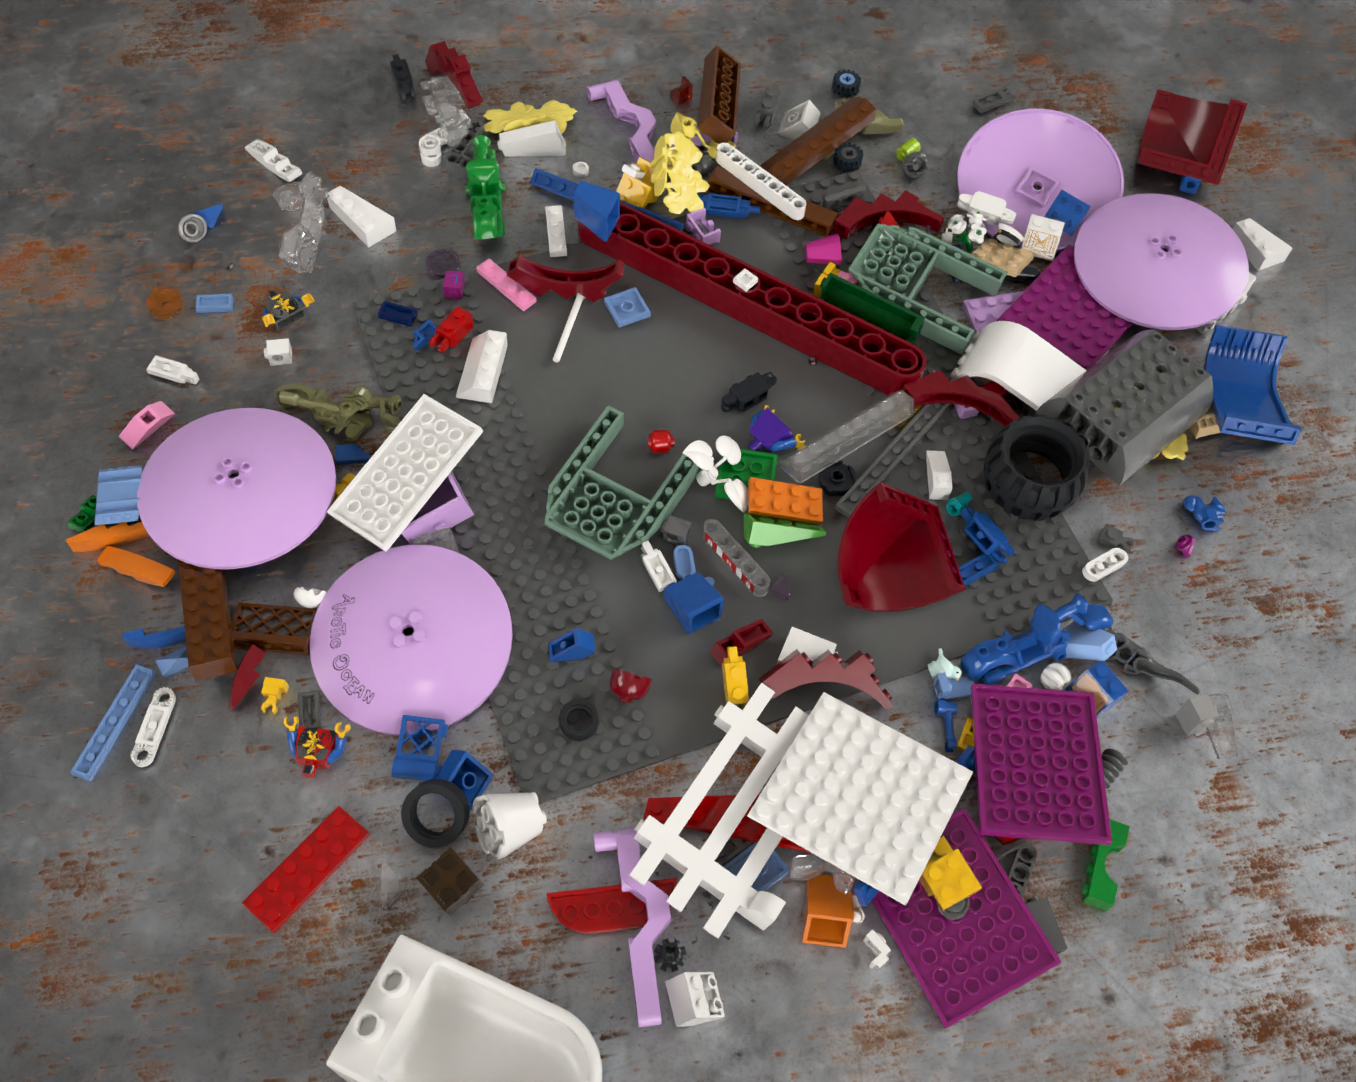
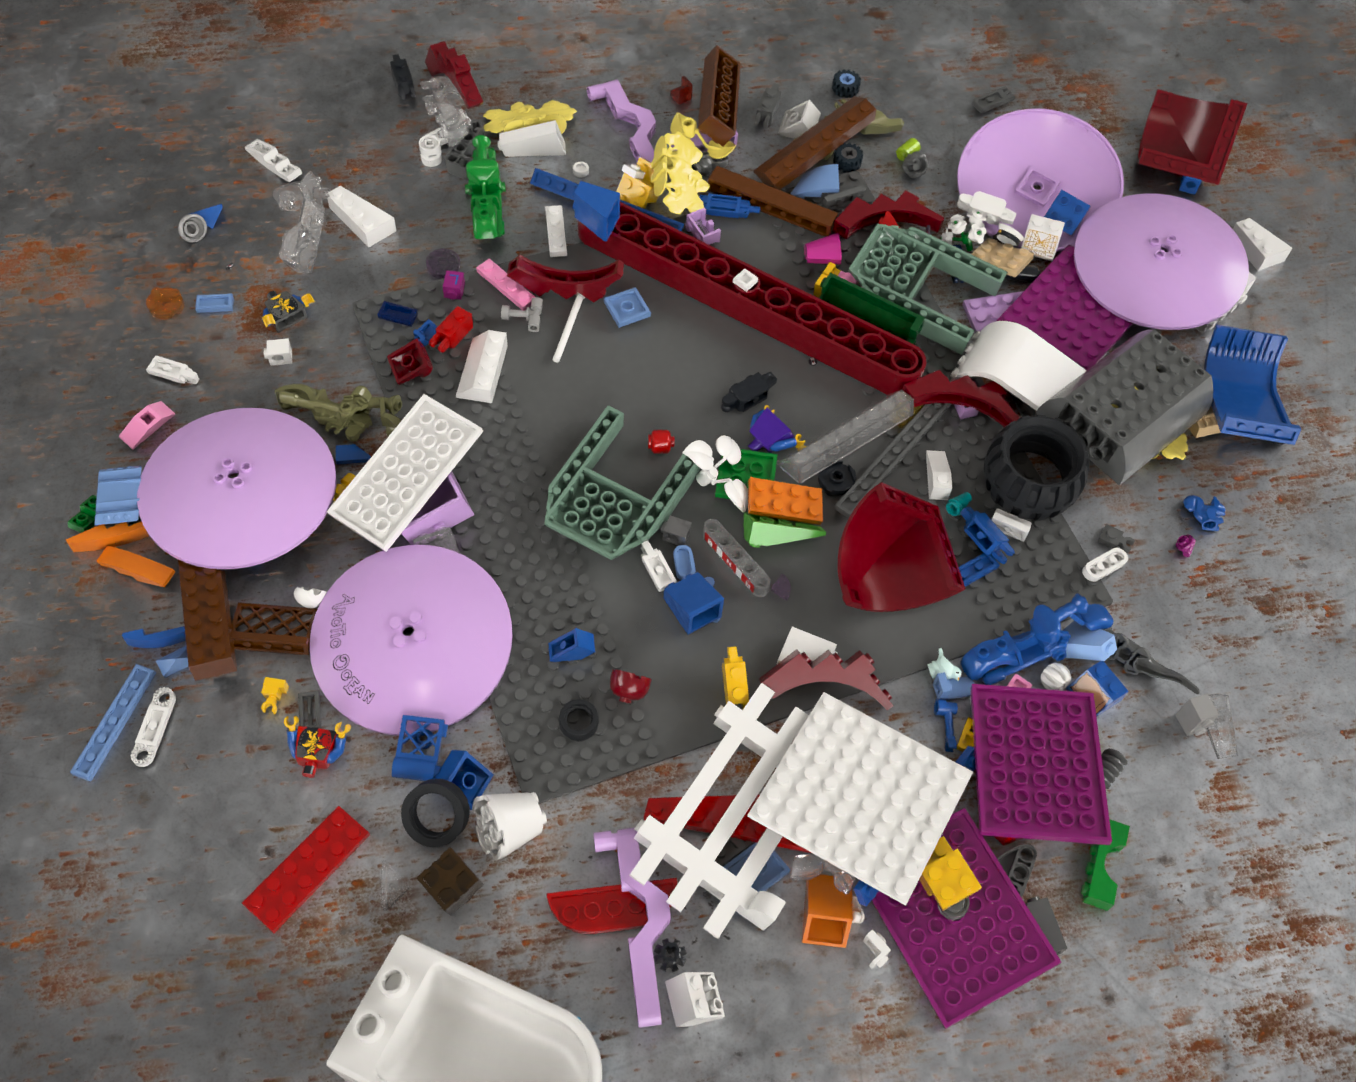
(245, 675): dark red slope -> none
(410, 362): none -> dark red slope
(531, 314): none -> light grey bar
(743, 638): dark red slope -> none
(761, 181): white beam -> none
(818, 181): none -> medium blue slope
(1011, 524): none -> white panel

